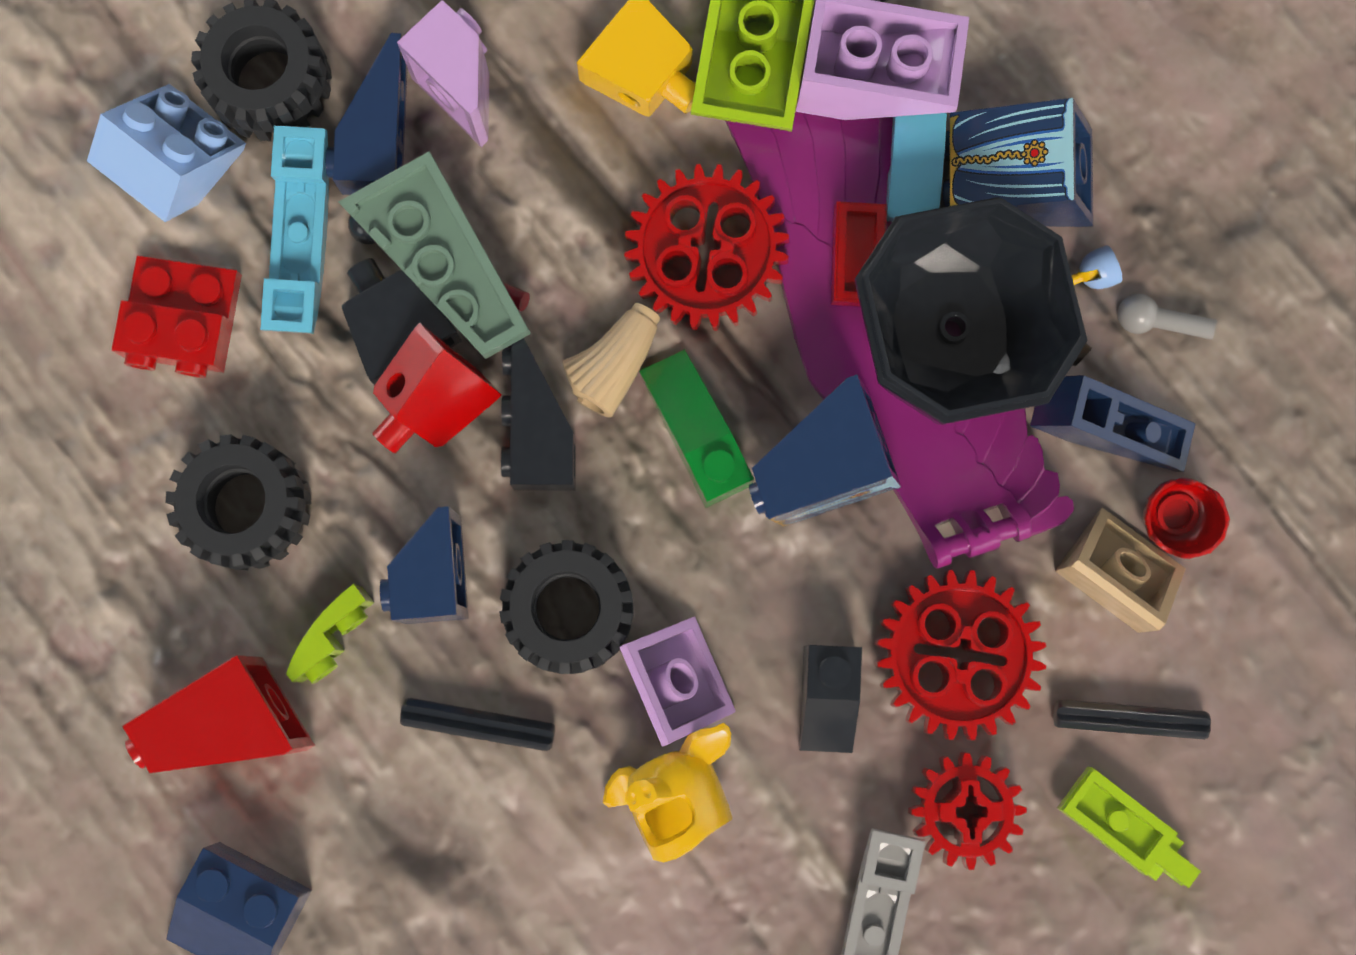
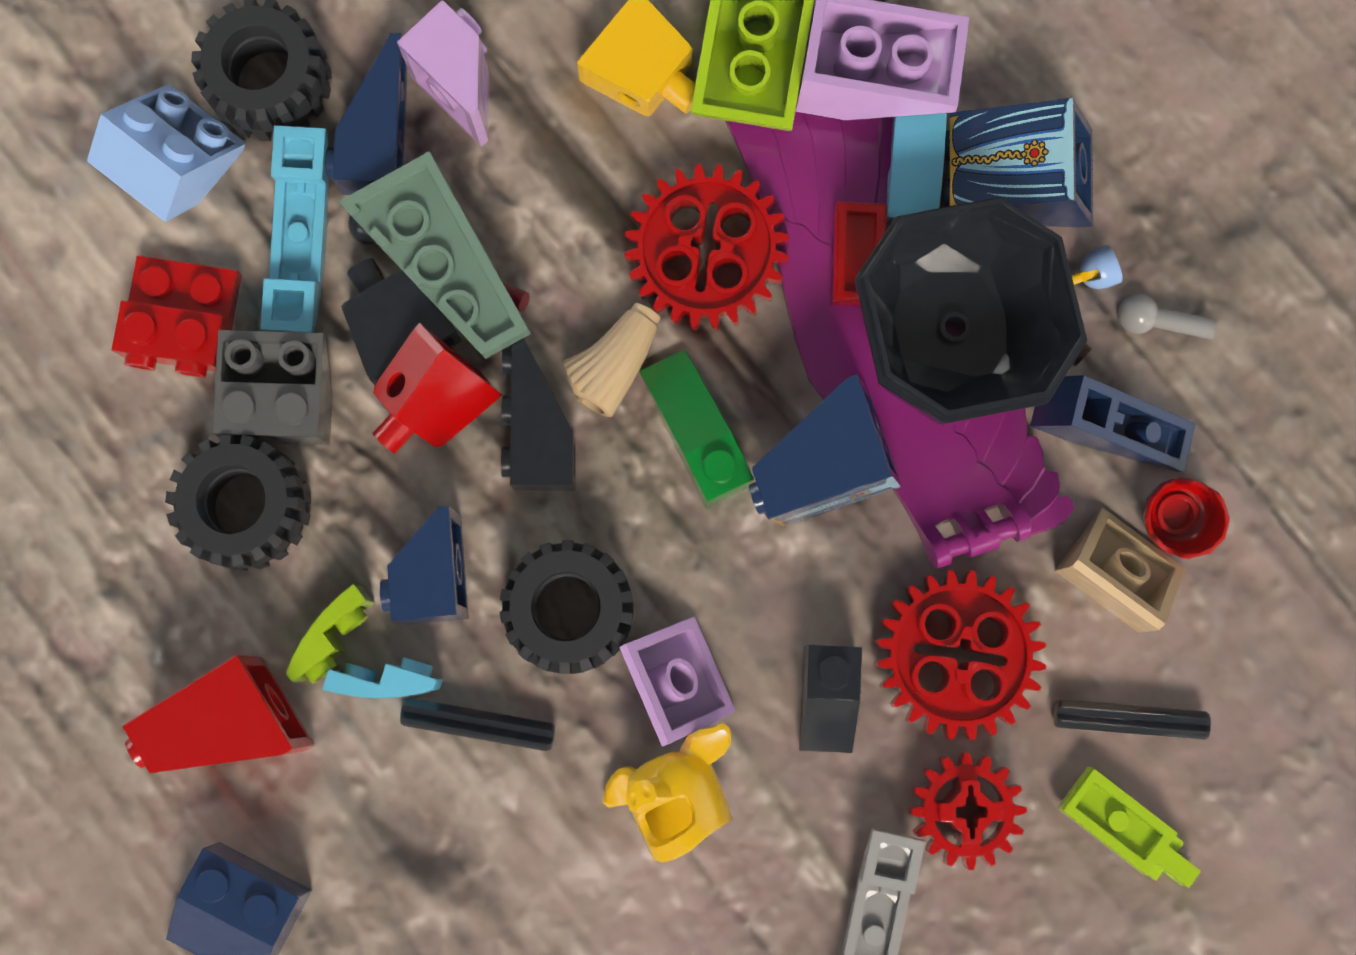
(273, 387): none -> dark grey slope
(396, 681): none -> medium azure slope

